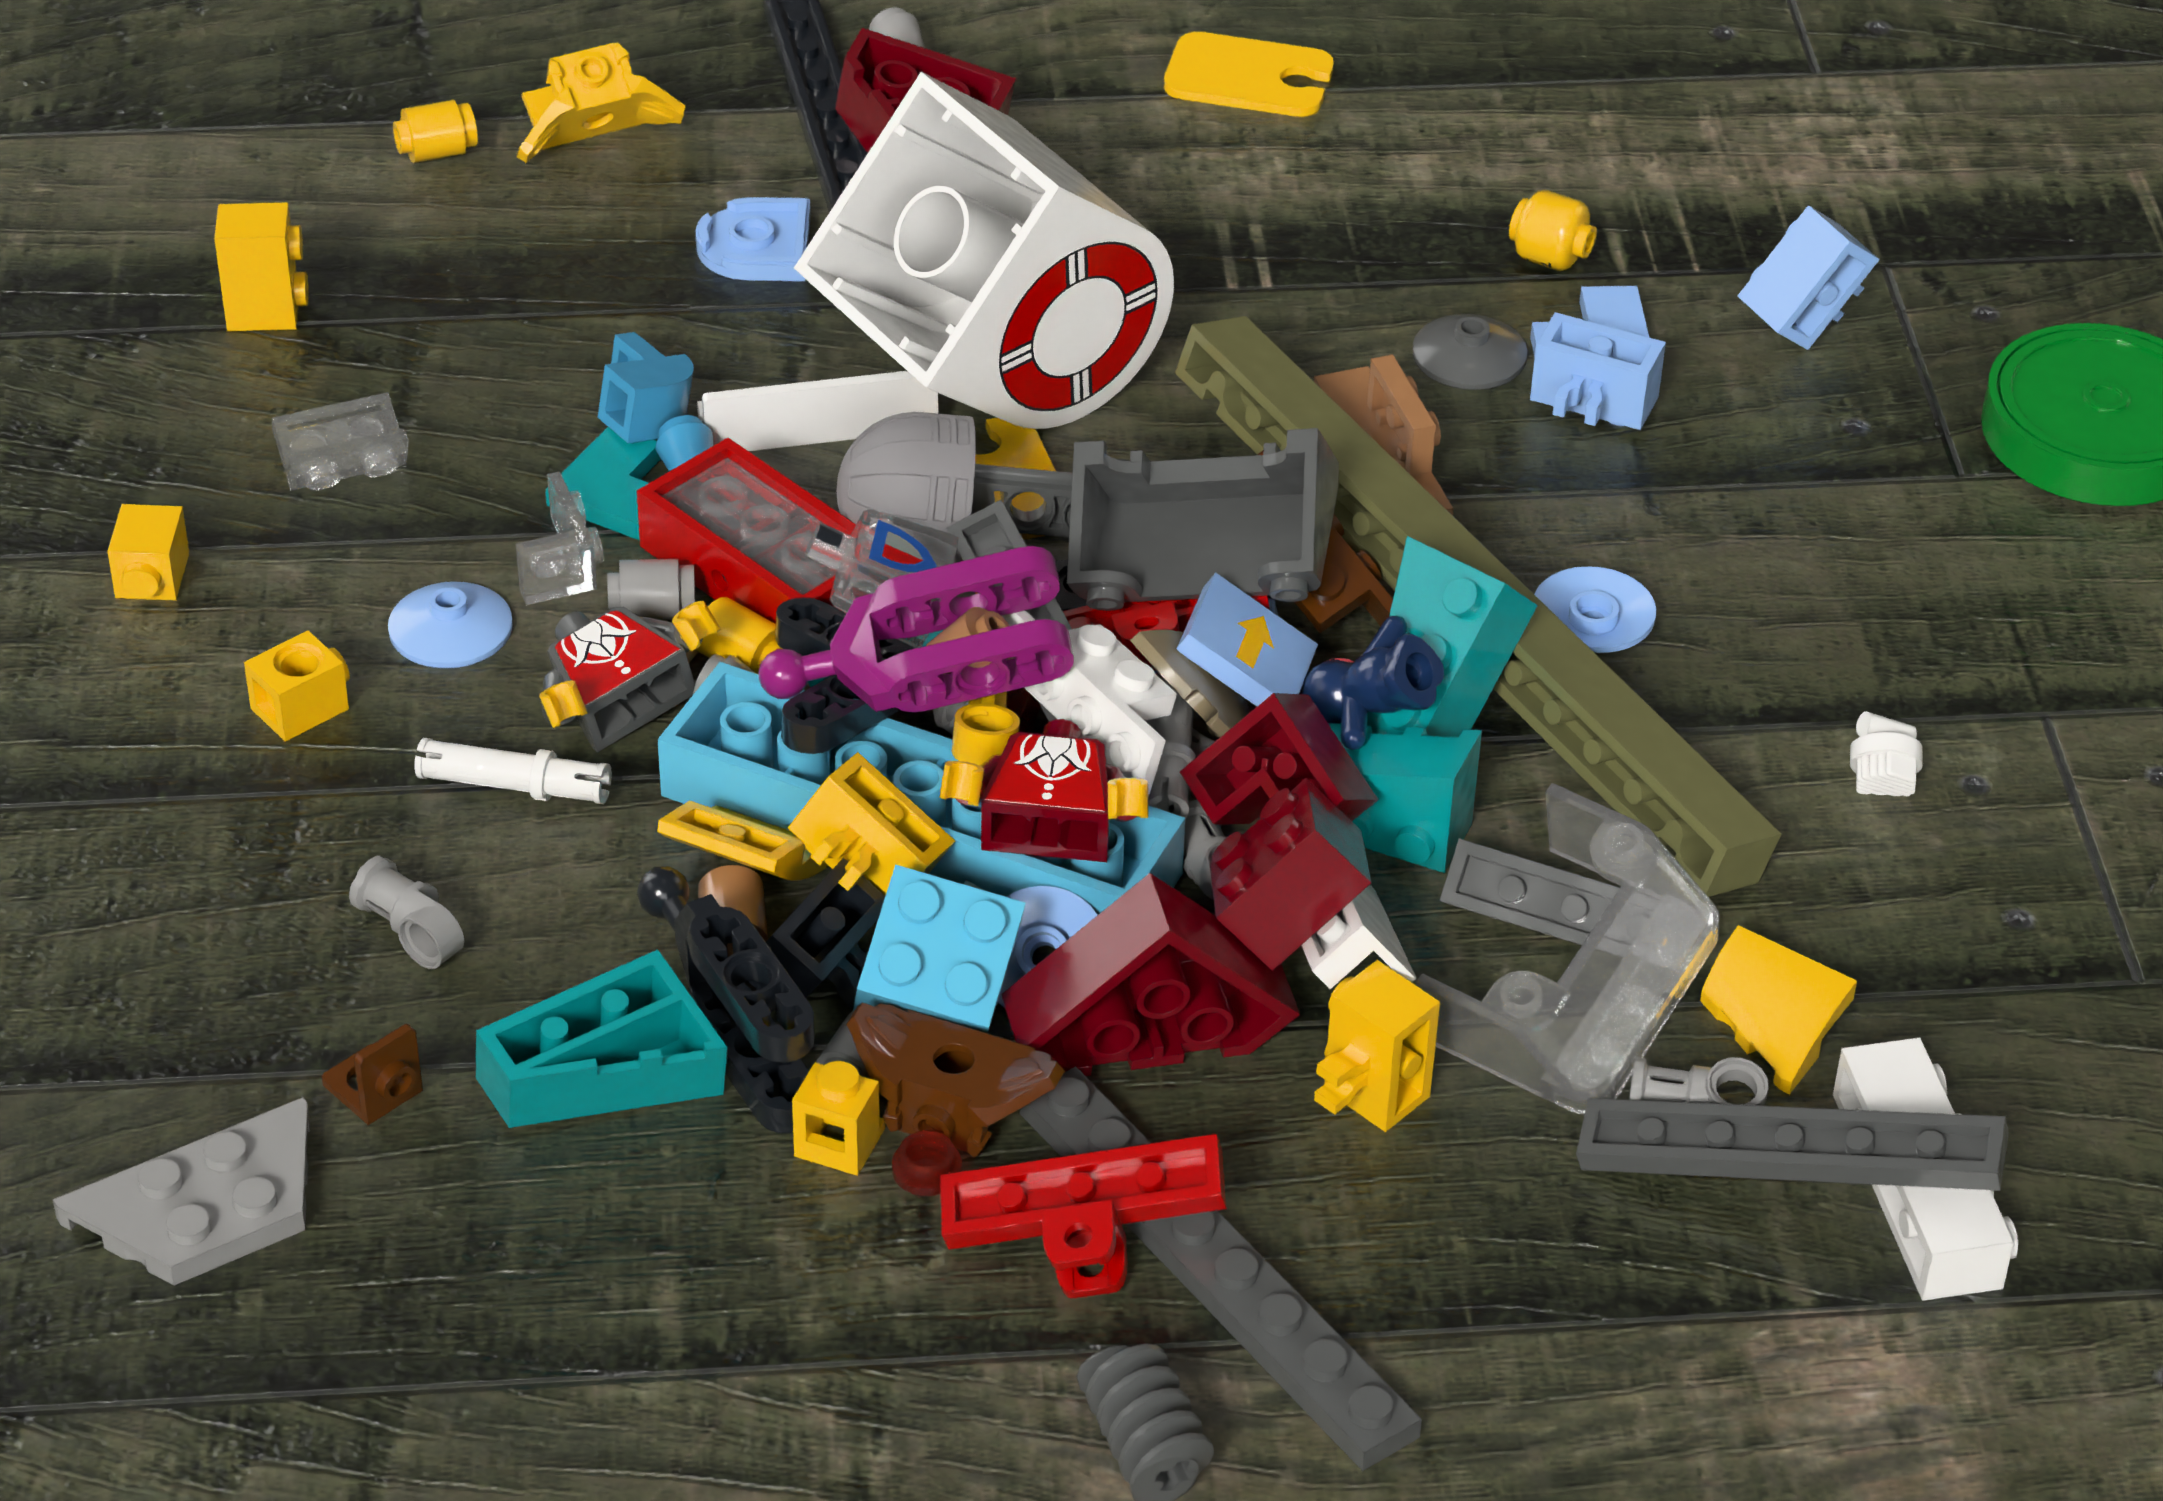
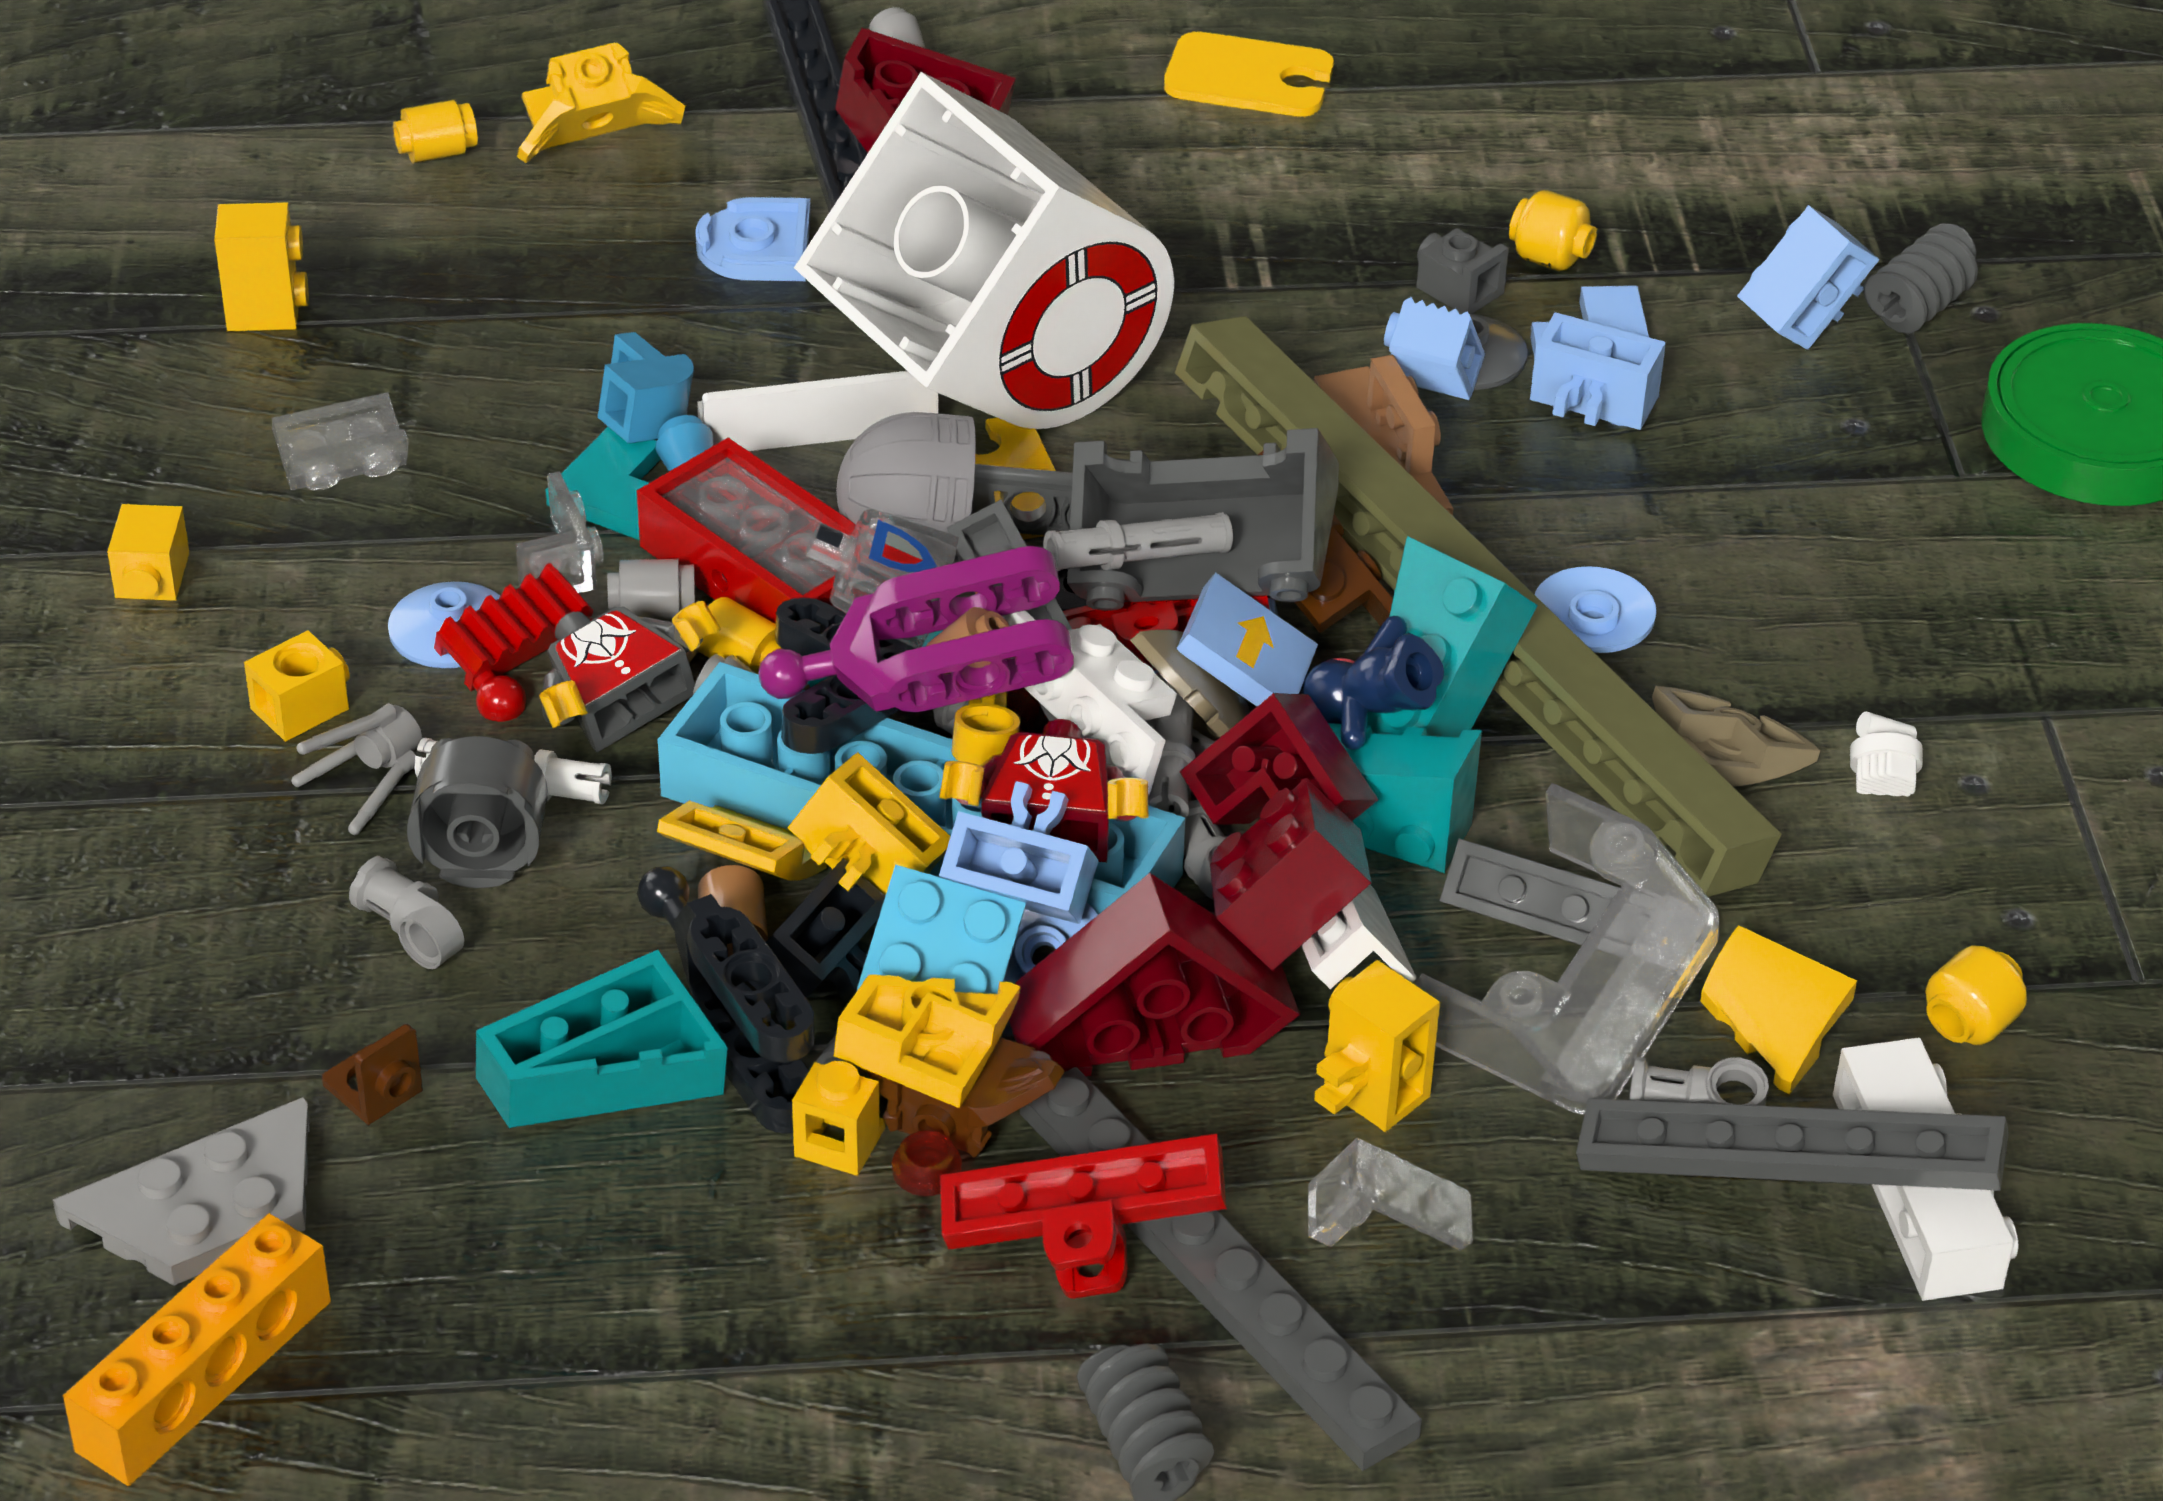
(197, 1349): none -> light orange brick
(382, 740): none -> light grey plant
(478, 810): none -> dark grey brick
(507, 635): none -> red gear
(924, 1032): none -> yellow slope
(1022, 863): none -> light blue brick
(1114, 543): none -> light grey pin
(1381, 1181): none -> clear bracket
(1436, 347): none -> light blue brick
(1461, 270): none -> dark grey brick
(1732, 740): none -> dark tan brick
(1923, 278): none -> dark grey piece
(1975, 995): none -> yellow head

